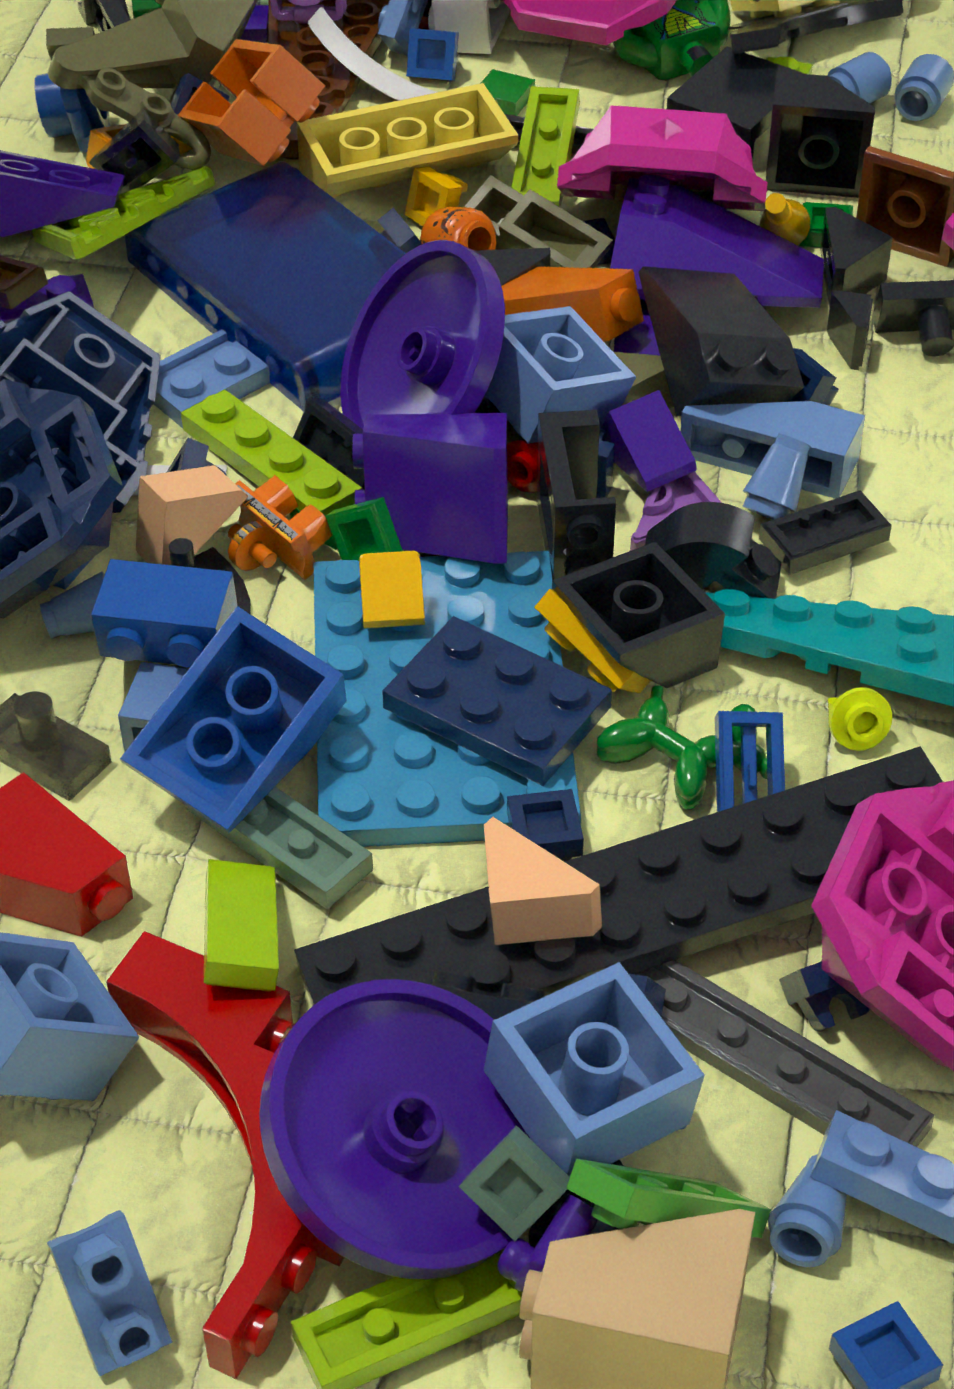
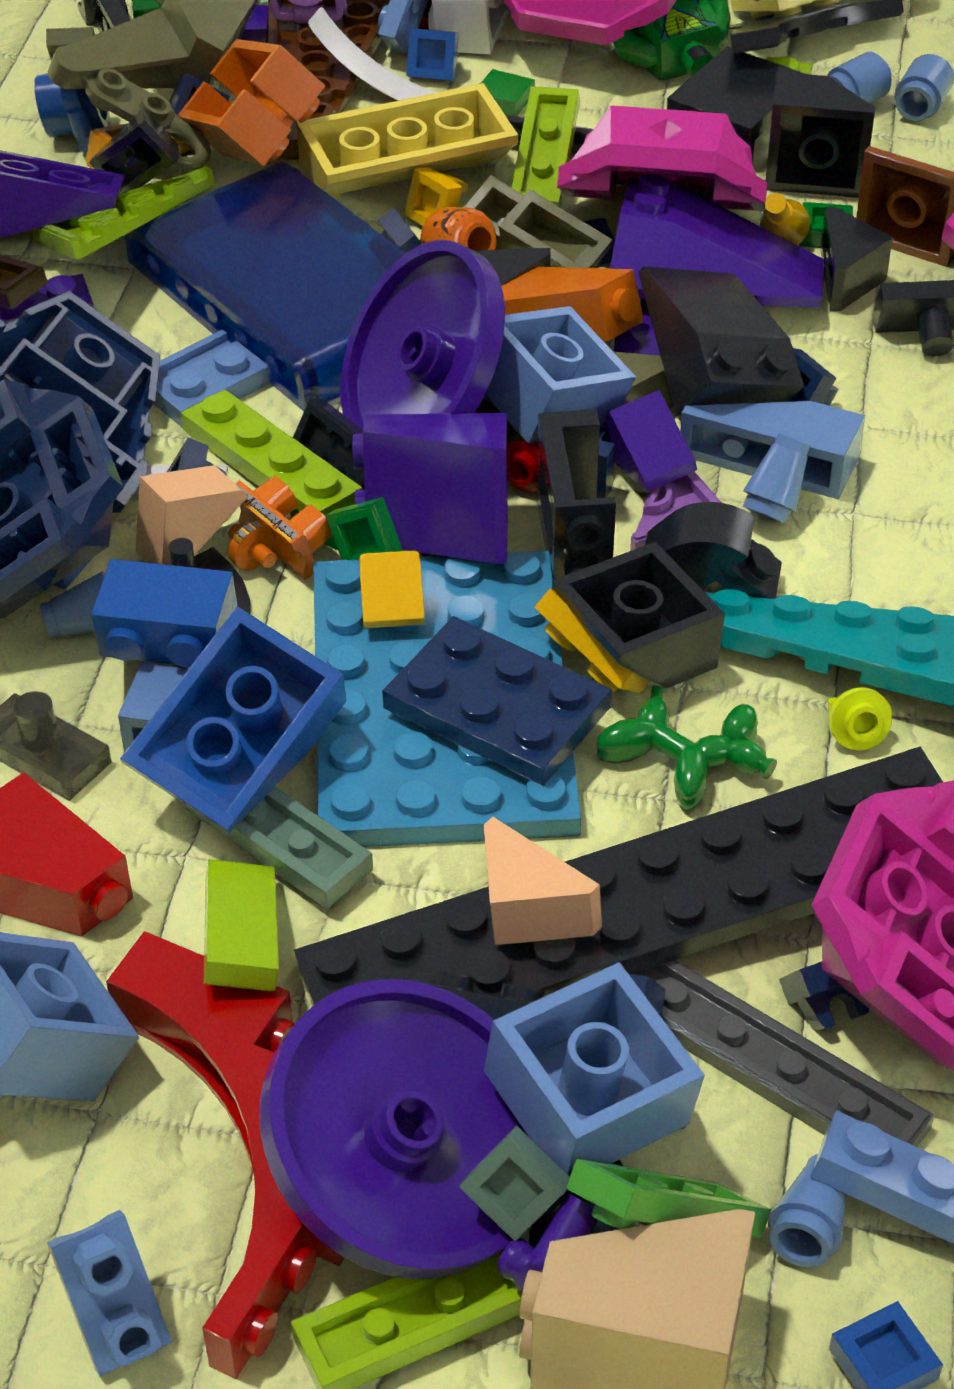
(548, 821): dark blue tile -> none
(724, 754): blue tile -> none
(825, 532): black plate -> none
(849, 325): black slope -> none

